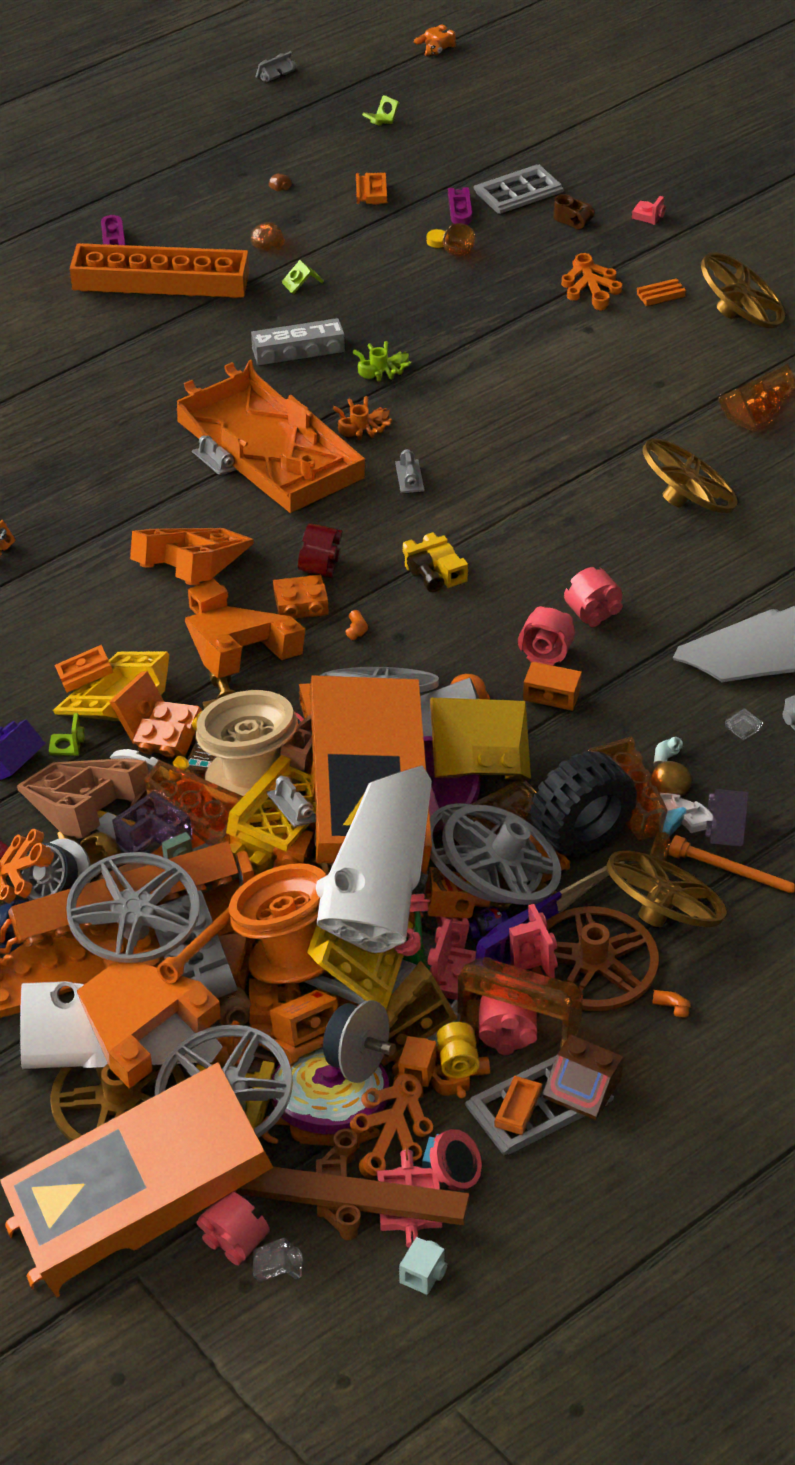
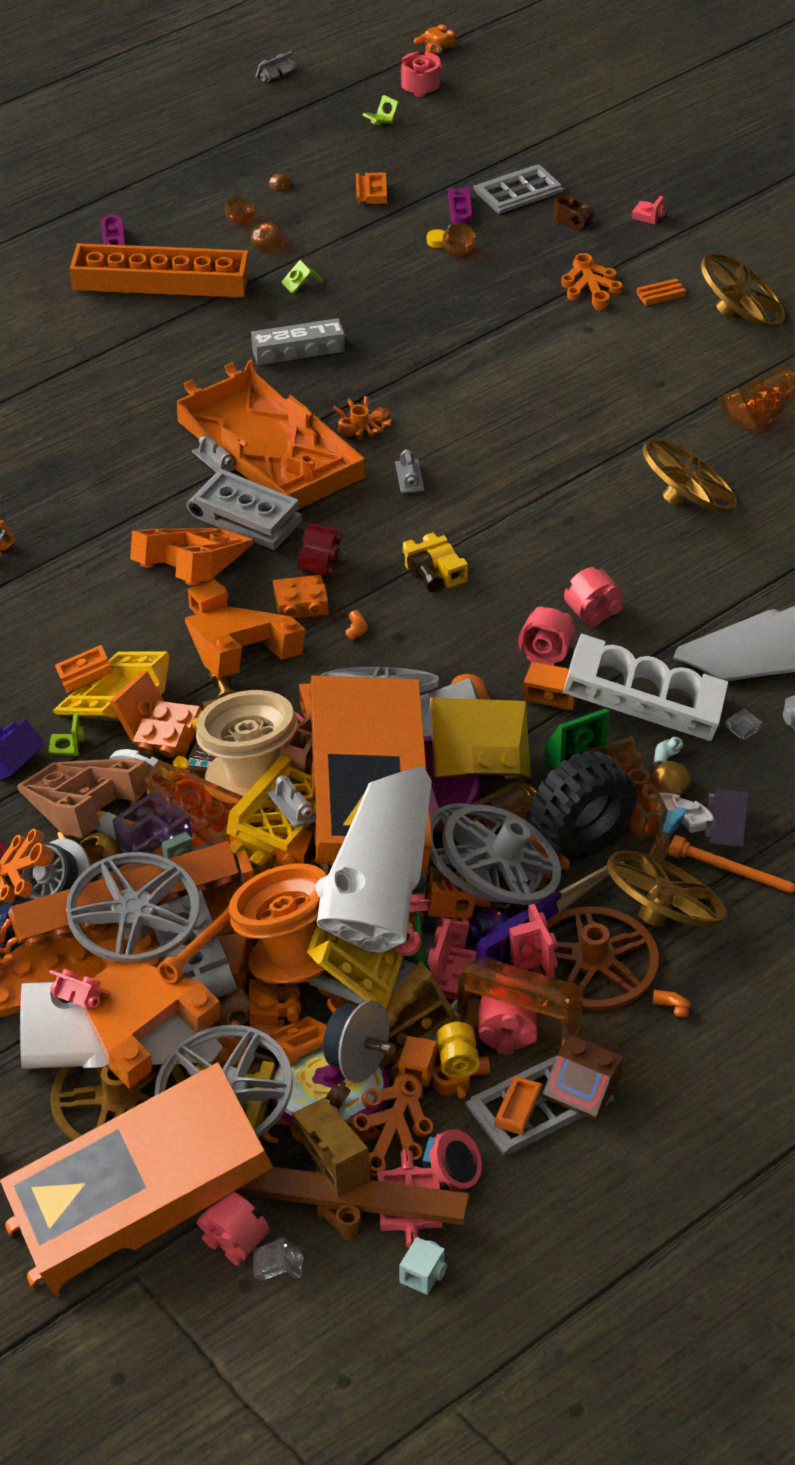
(86, 991): none -> coral hinge
(239, 210): none -> clear orange hair
(246, 509): none -> light grey hinge
(303, 1017): orange brick -> none
(333, 1146): none -> pearl gold wedge
(338, 1095): none -> reddish brown plate
(380, 362): lime animal -> none
(421, 73): none -> coral brick
(576, 737): none -> green slope
(705, 691): none -> white fence

